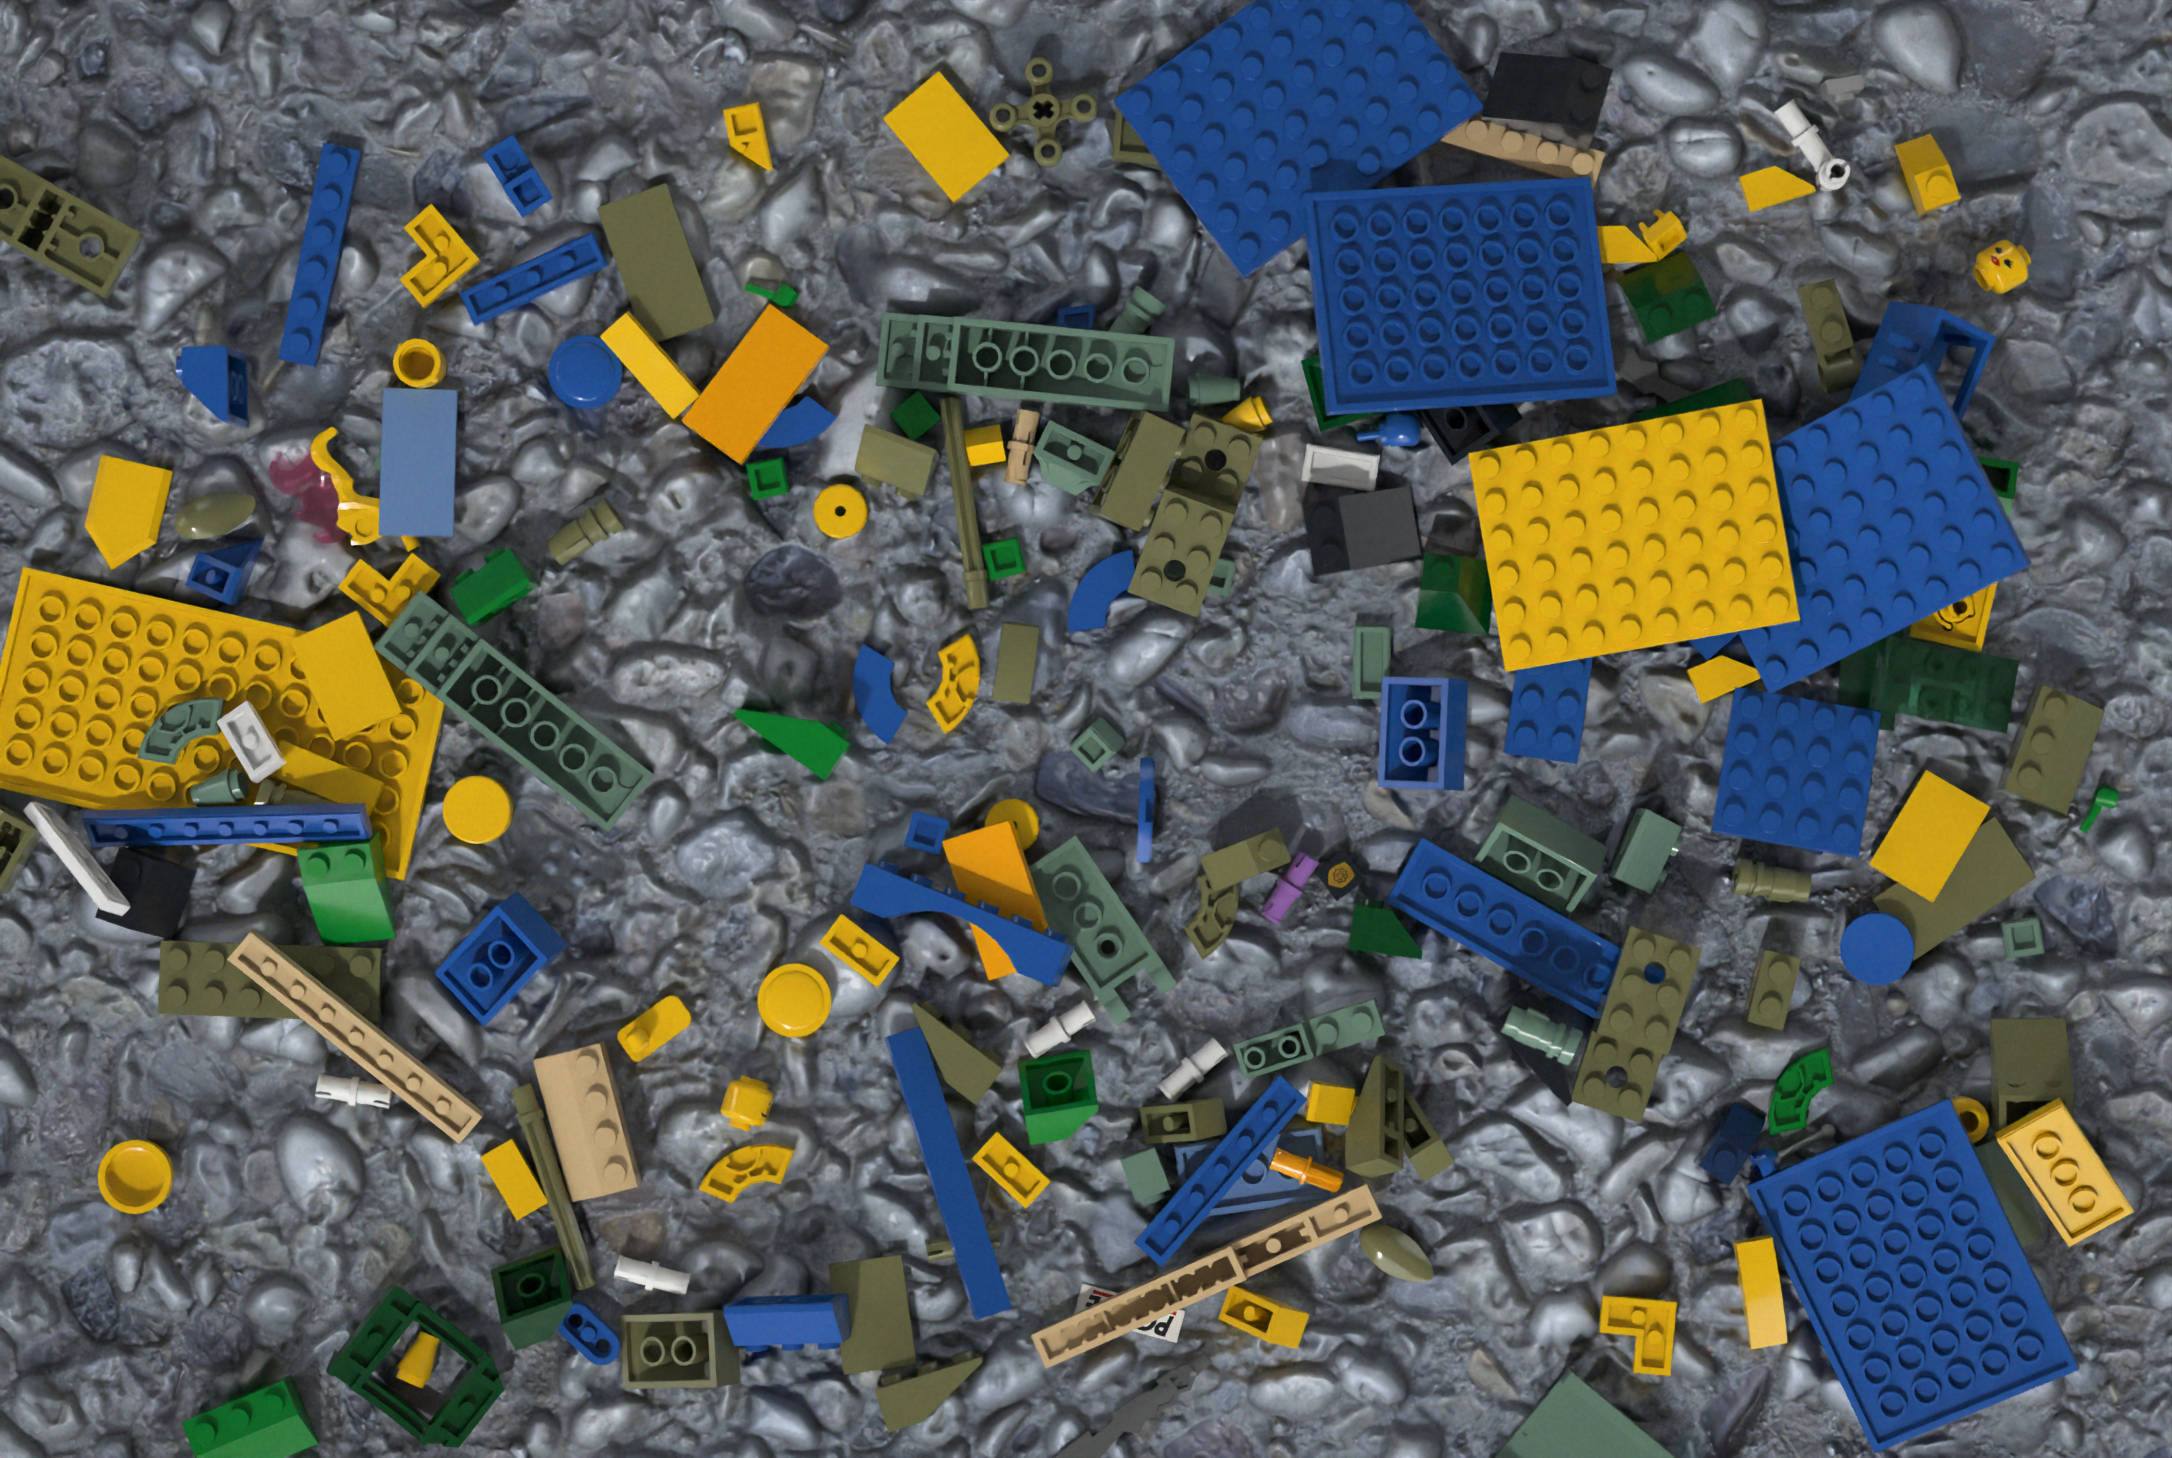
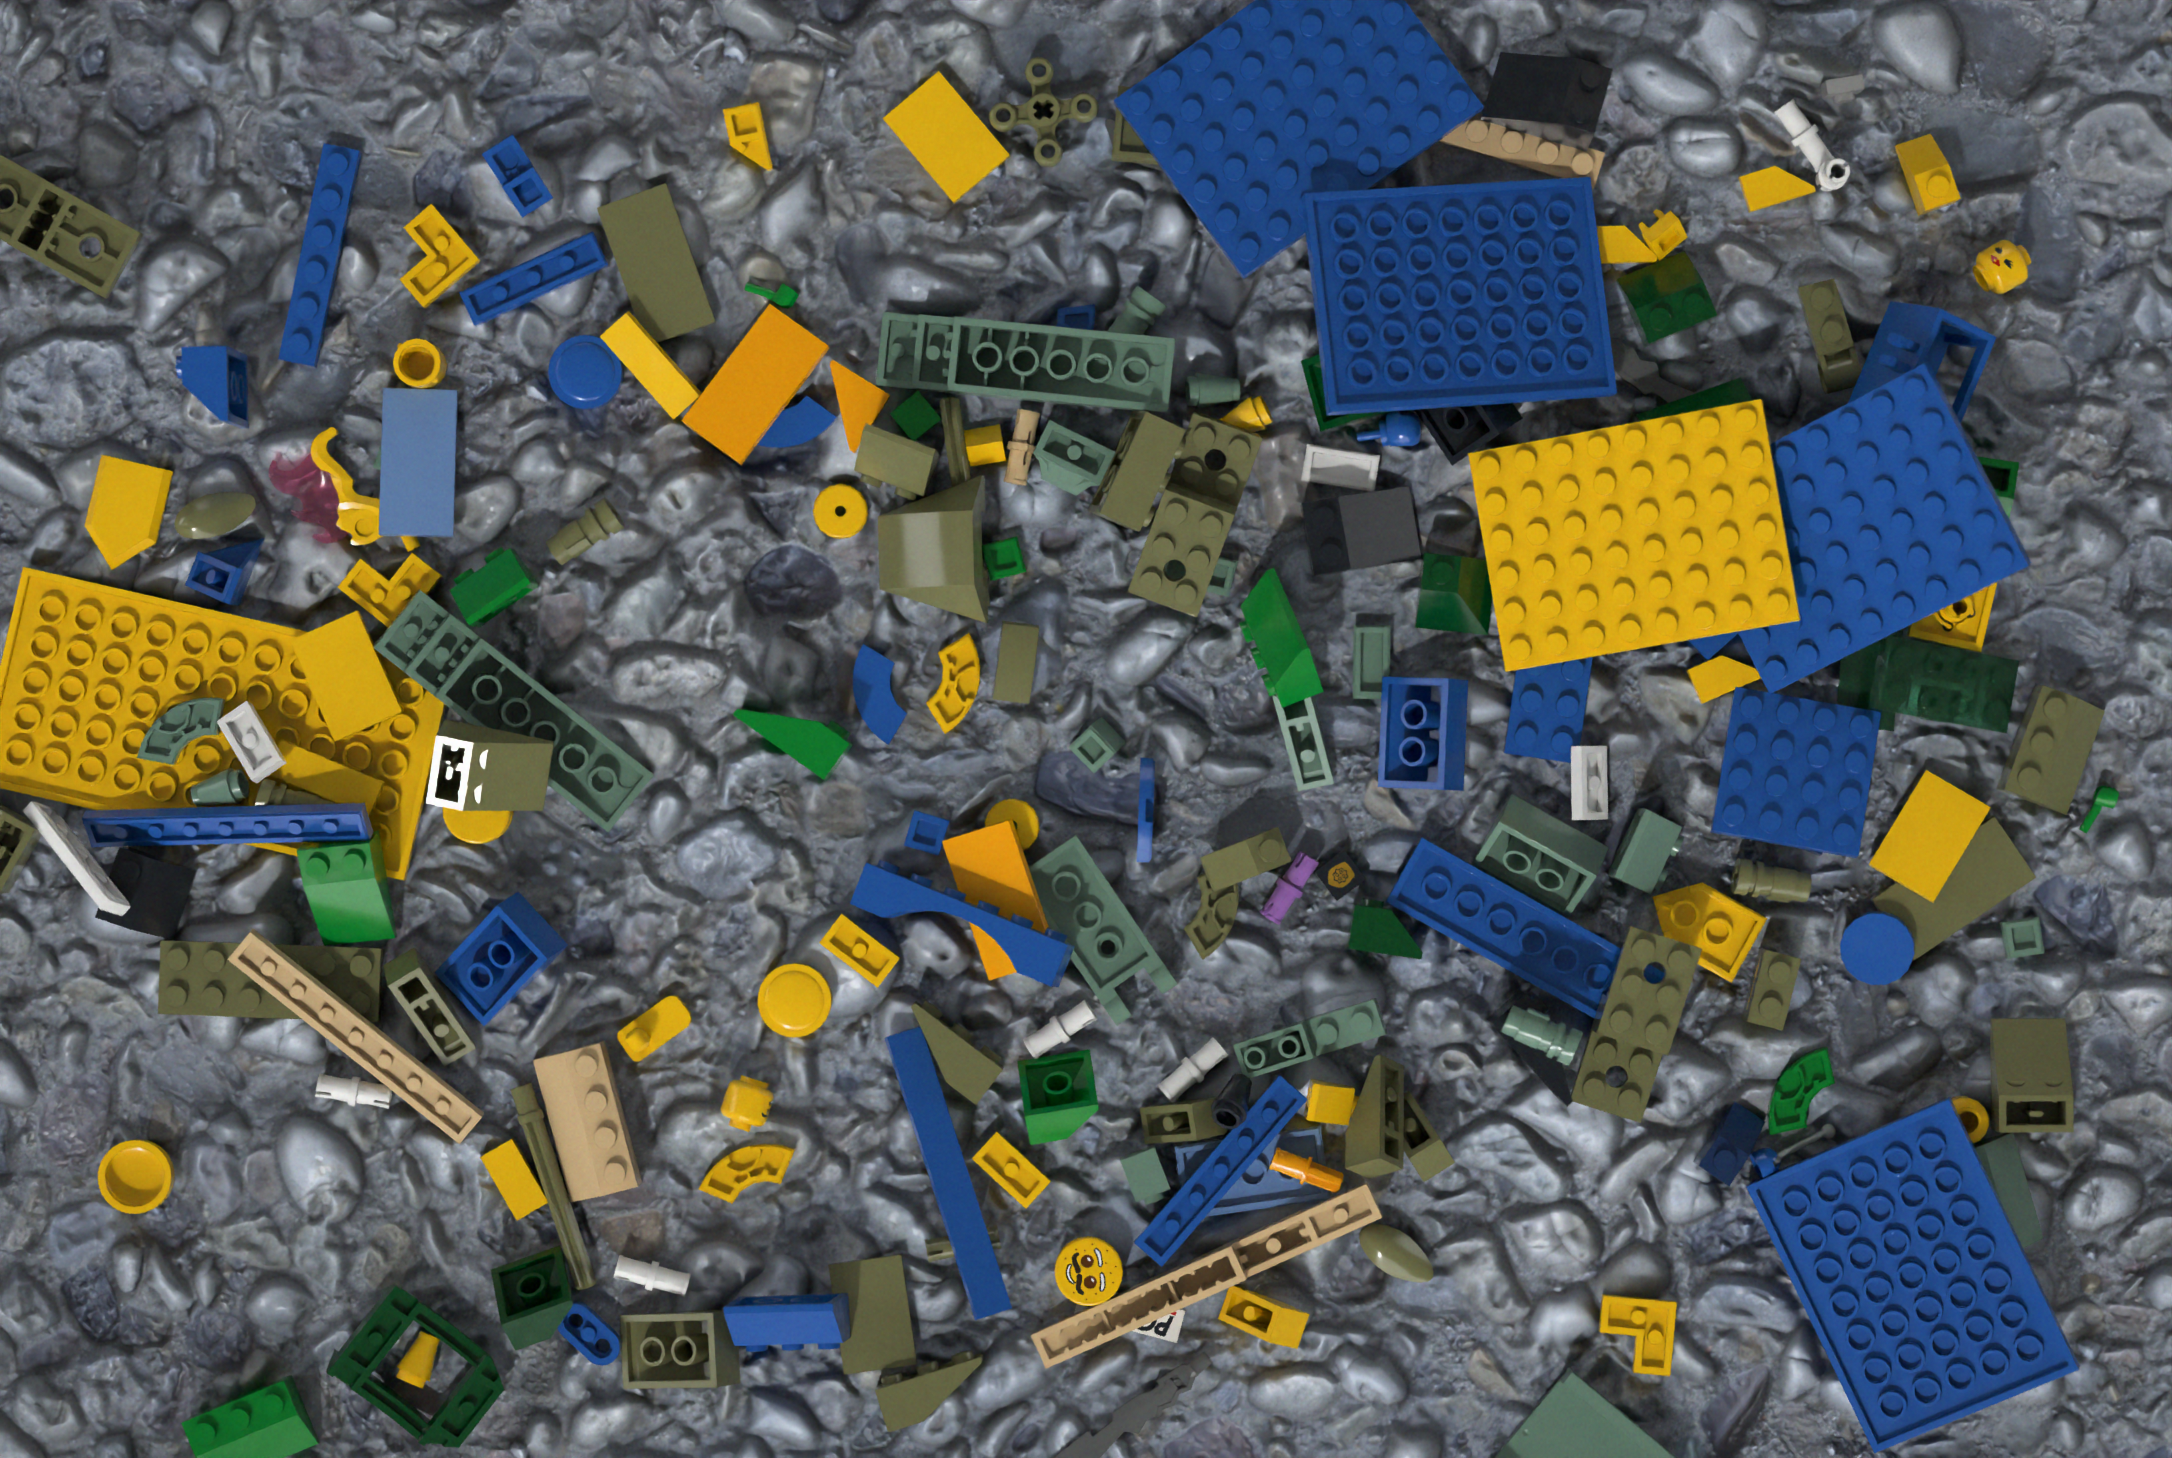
(428, 1006): none -> olive slope
(488, 769): none -> olive slope
(768, 478): green tile -> none
(858, 402): none -> light orange tile
(935, 550): none -> olive wedge
(1088, 1271): none -> yellow head
(1098, 591): blue tile -> none
(1232, 1103): none -> black cone
(1278, 642): none -> green slope
(1305, 743): none -> sand green slope
(1589, 783): none -> white plate
(1711, 922): none -> yellow tile
(1760, 1291): yellow slope -> none
(2064, 1172): yellow tile -> none

